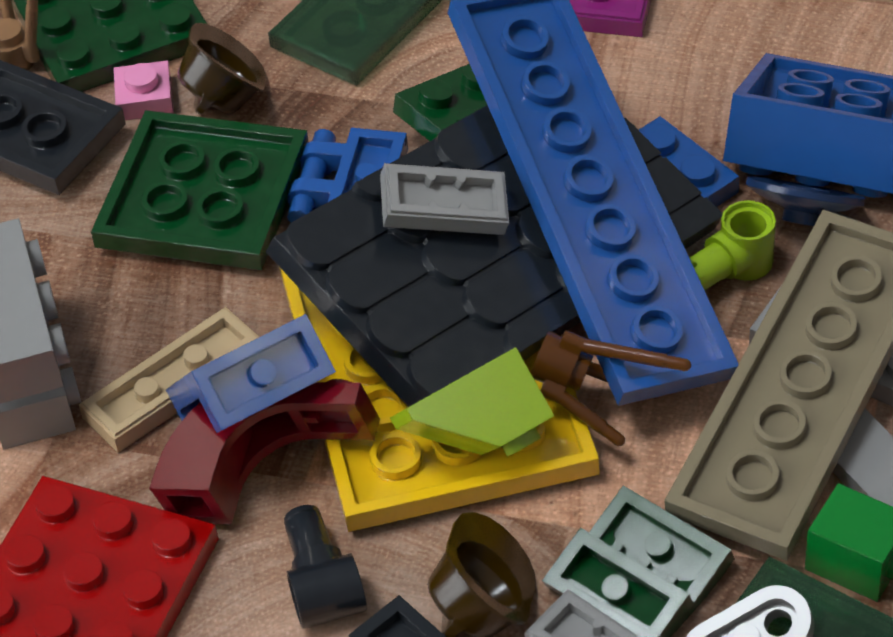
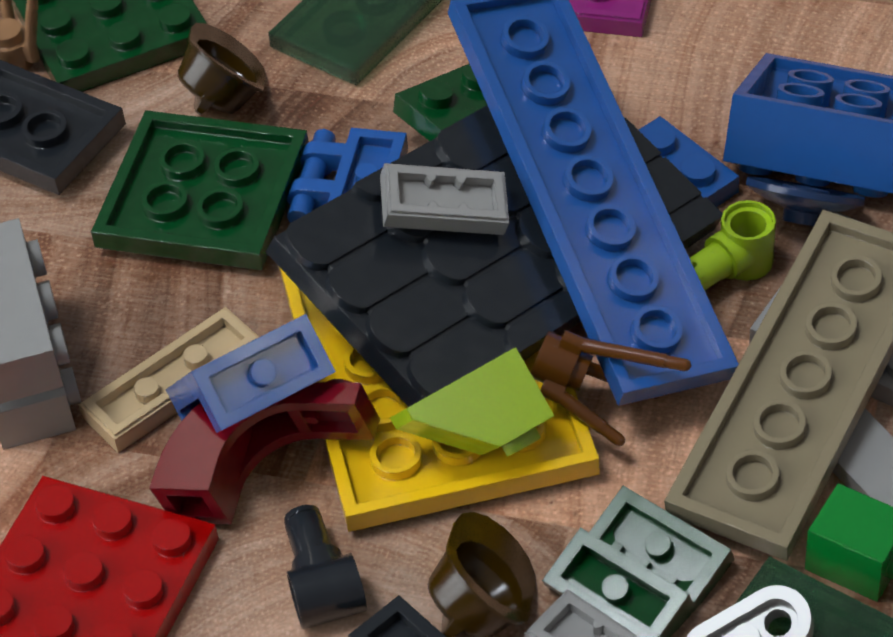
(143, 88): bright pink plate -> none

